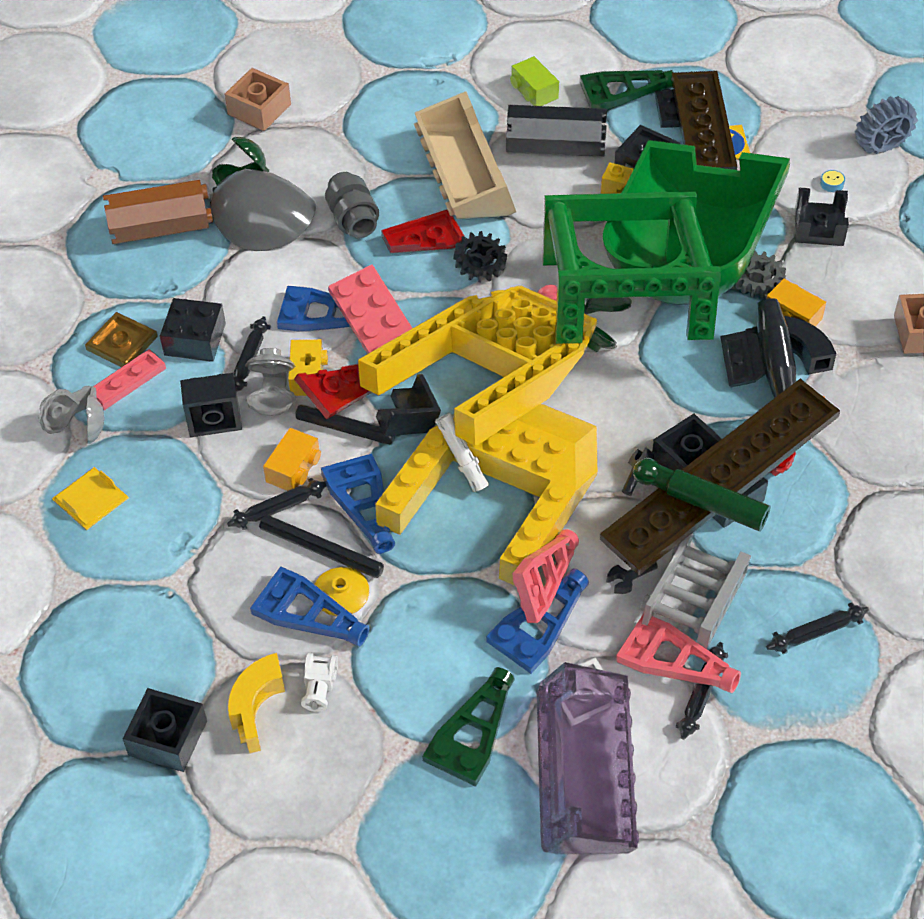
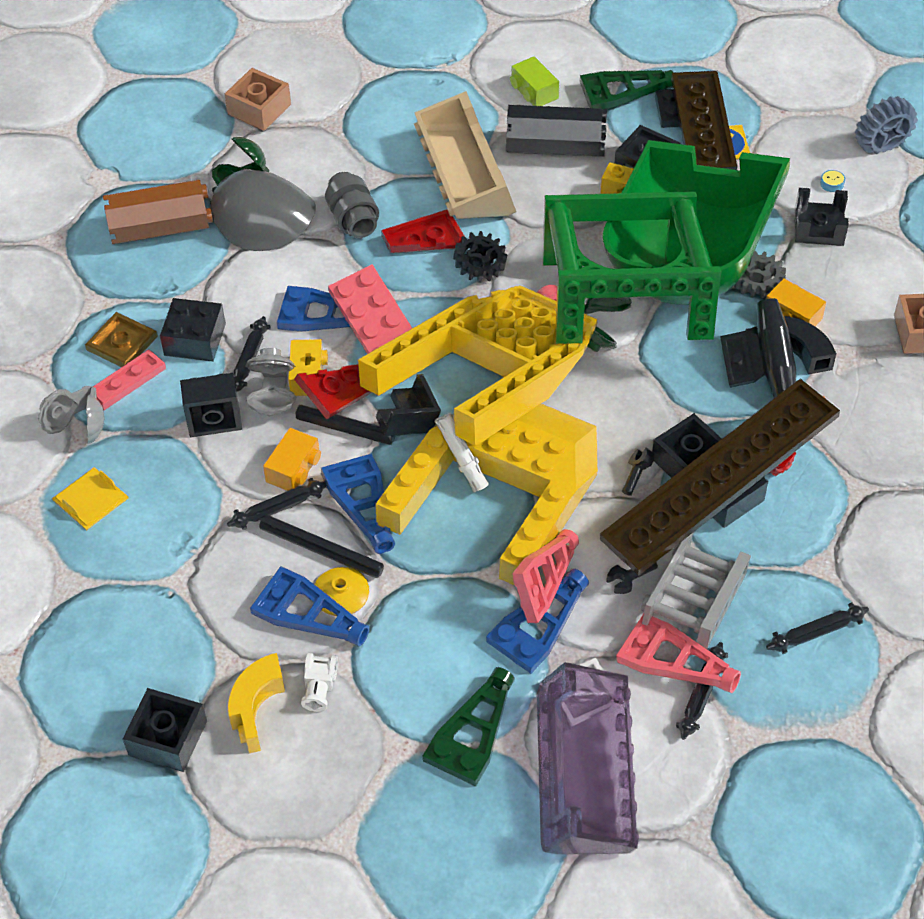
(703, 494): dark green piece -> none

